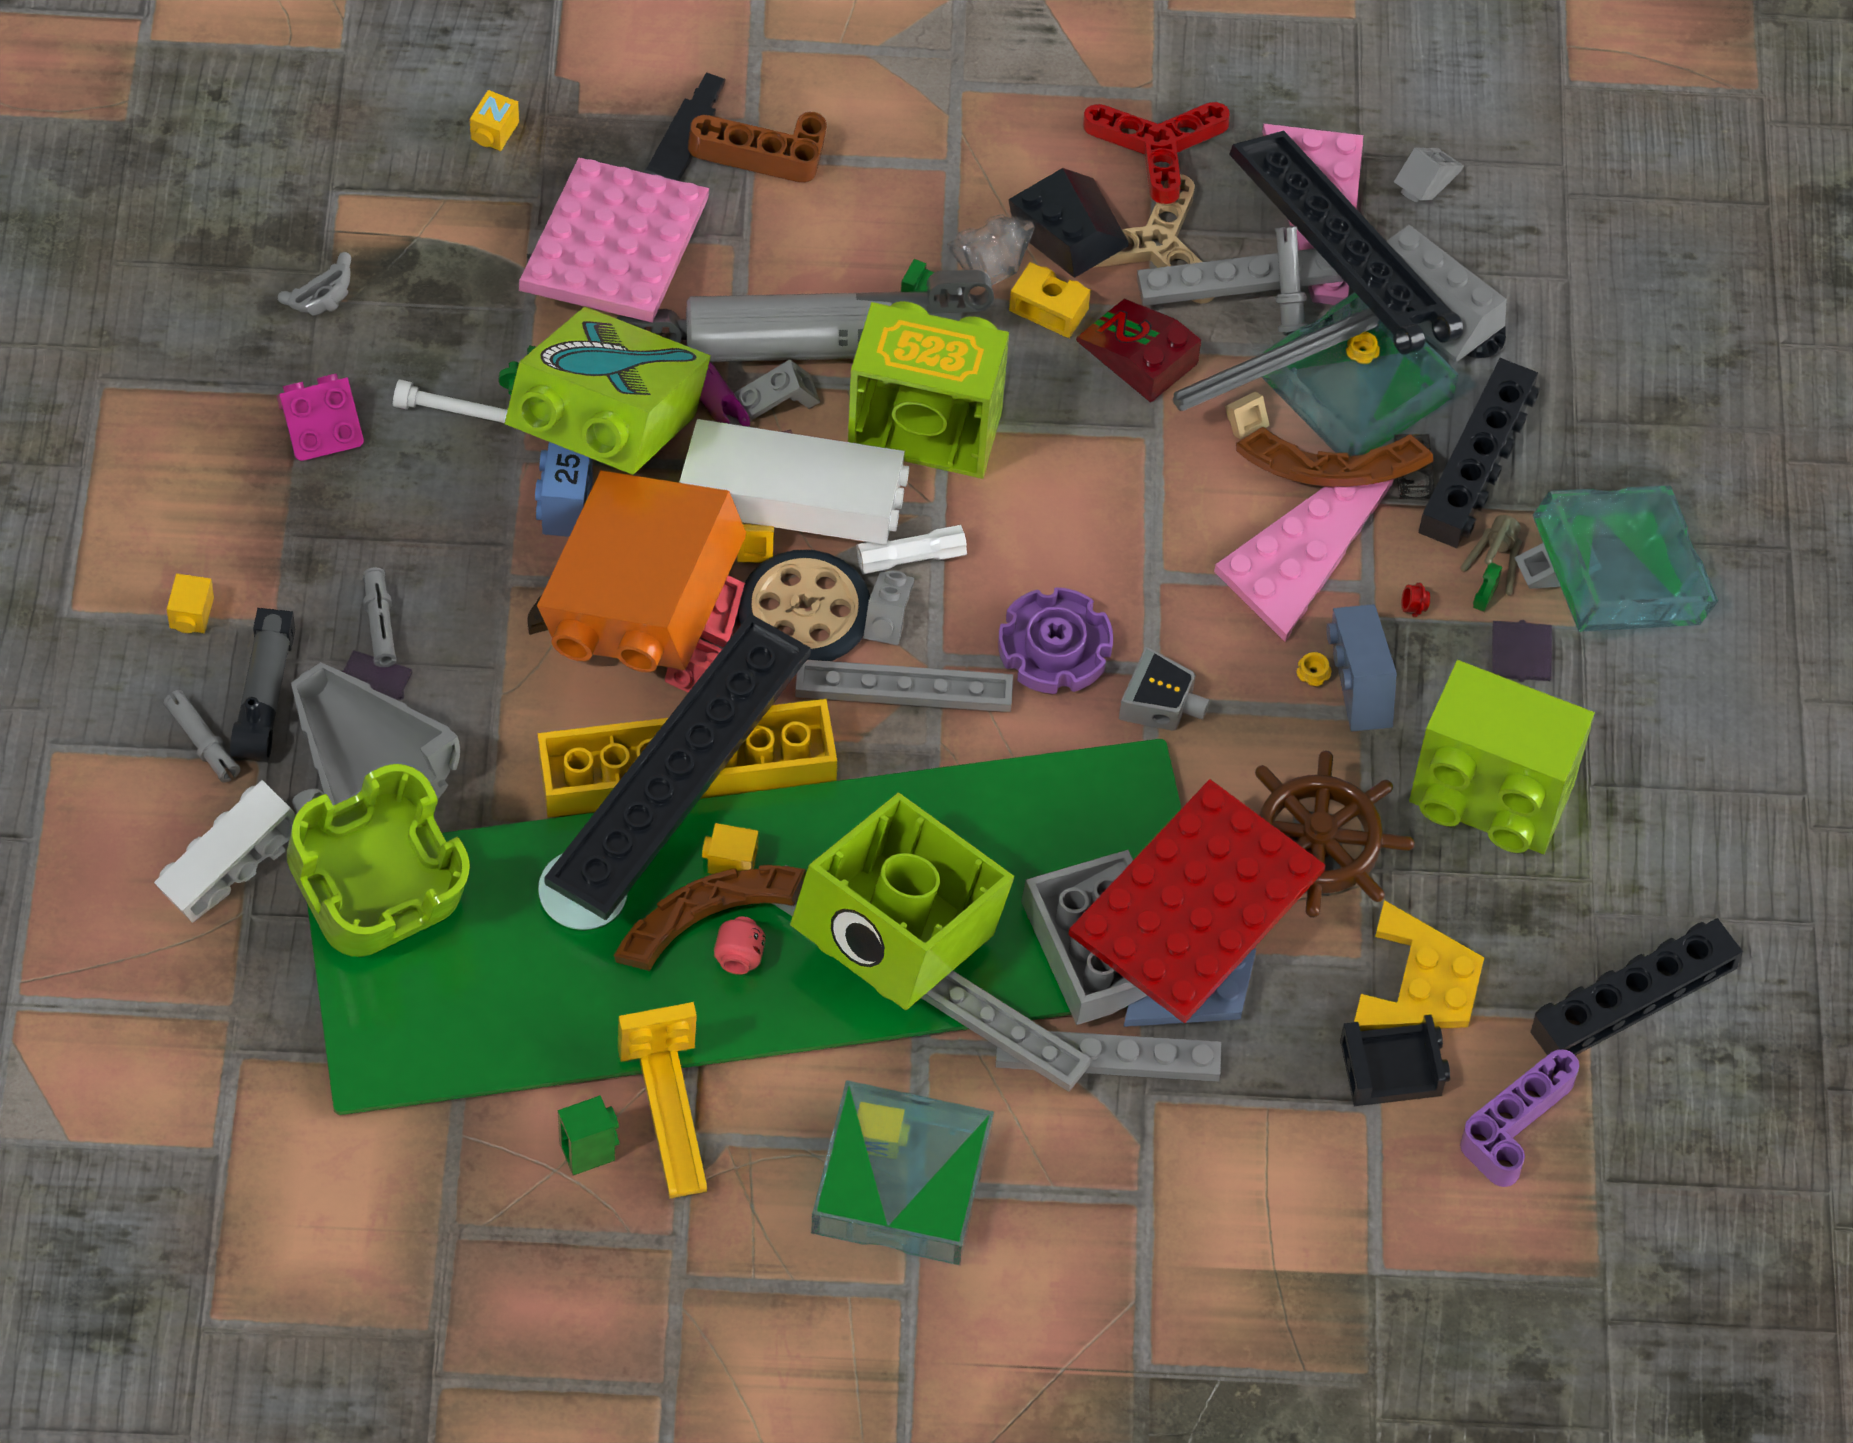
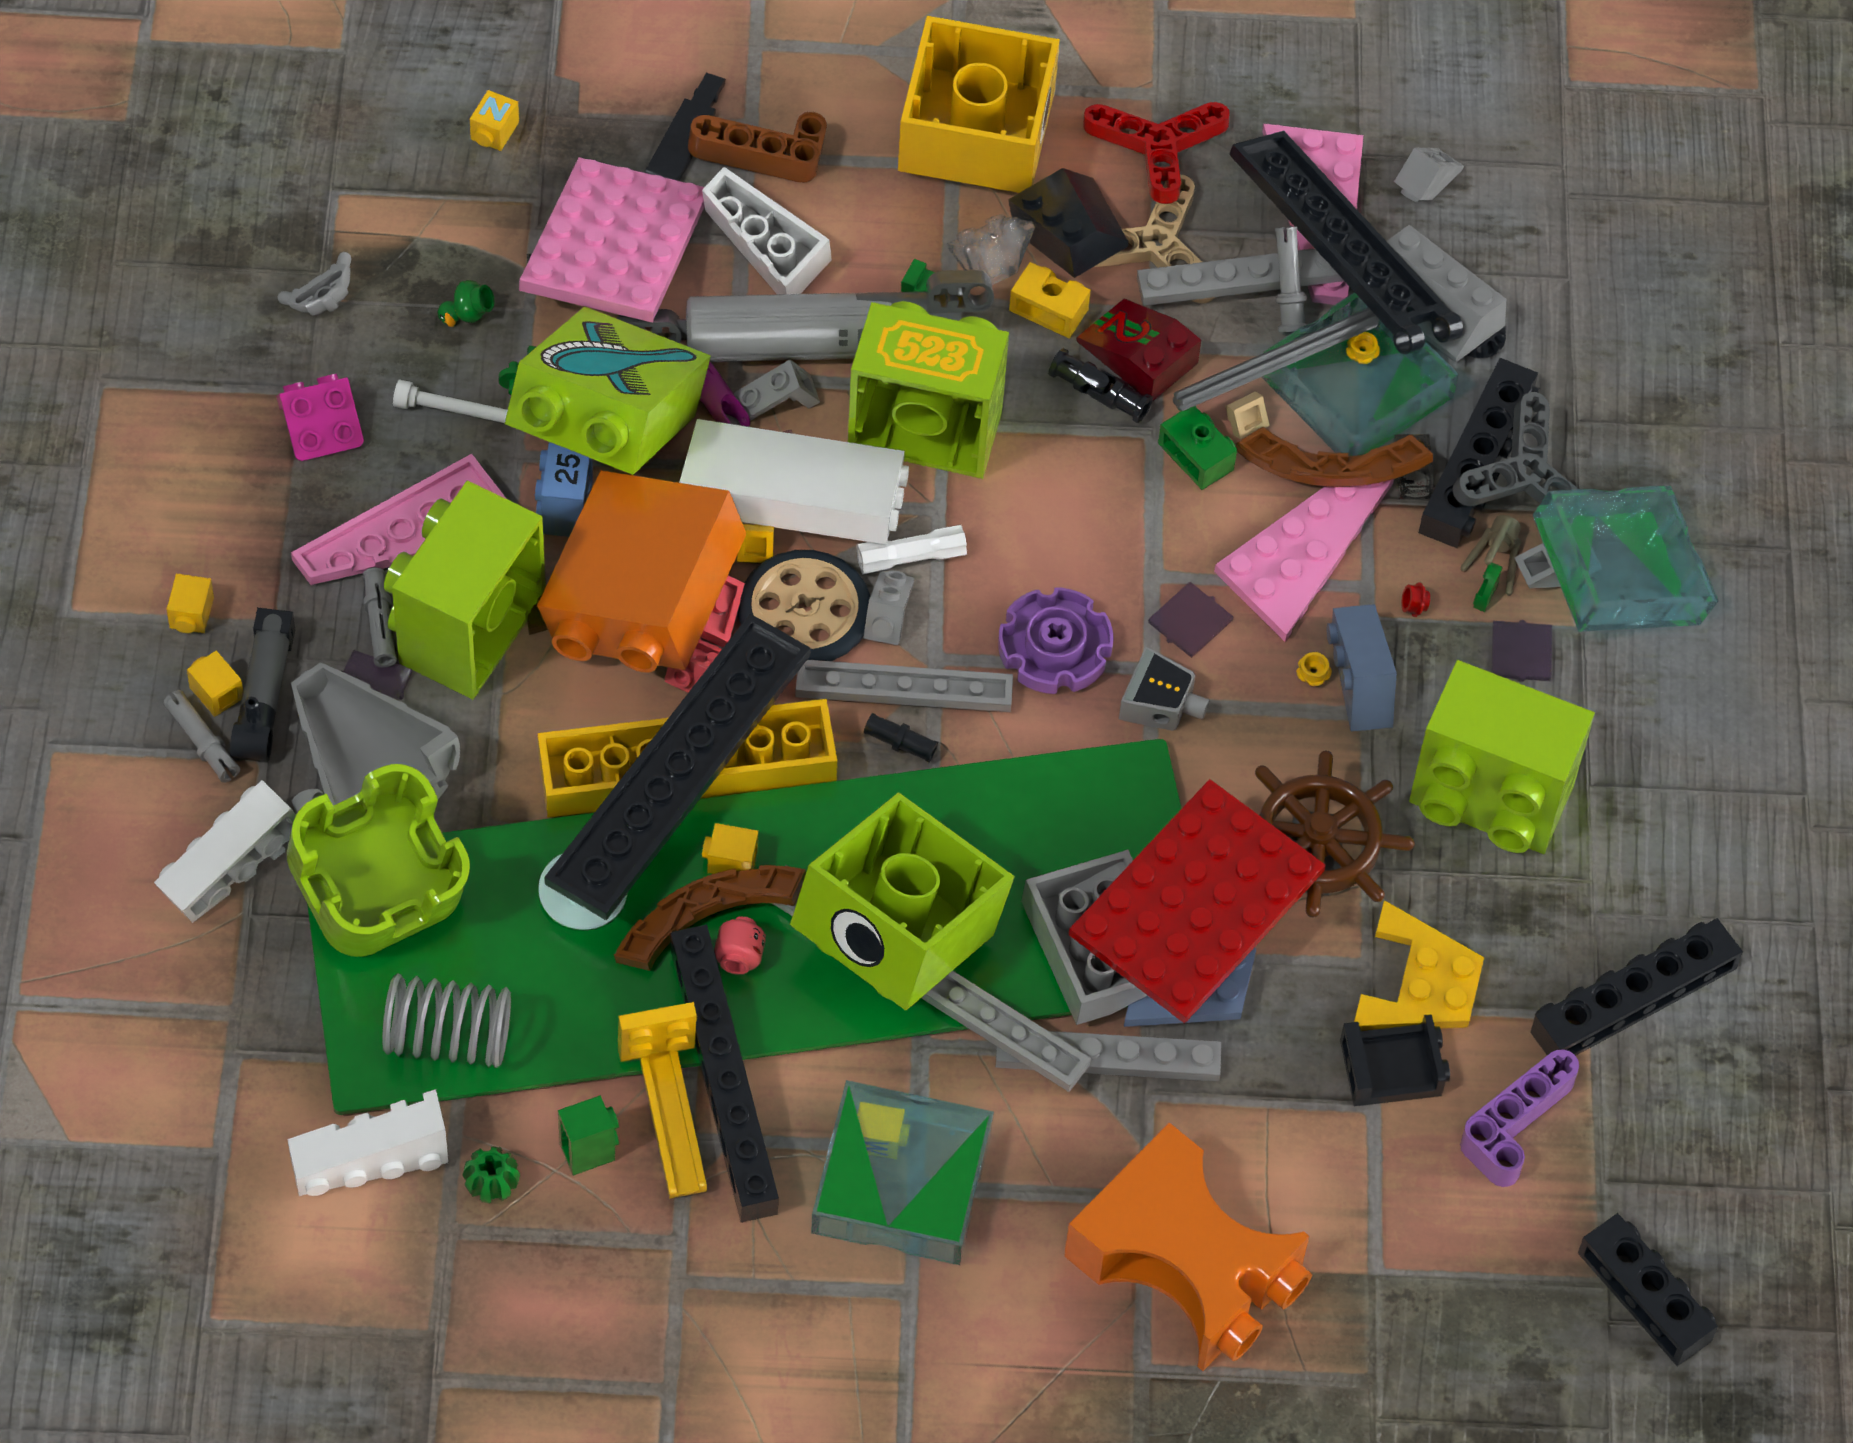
(215, 683): none -> yellow brick
(370, 1147): none -> white wedge
(386, 529): none -> bright pink wing
(466, 587): none -> lime brick
(469, 303): none -> green animal
(487, 1163): none -> green piece
(498, 1018): none -> light grey piece
(724, 1075): none -> black brick
(769, 236): none -> white wedge
(900, 737): none -> black pin
(978, 104): none -> yellow brick
(1097, 385): none -> black piece
(1169, 1234): none -> orange brick
(1190, 619): none -> clear purple piece
(1197, 446): none -> green brick
(1521, 457): none -> dark grey piece
(1675, 1337): none -> black brick

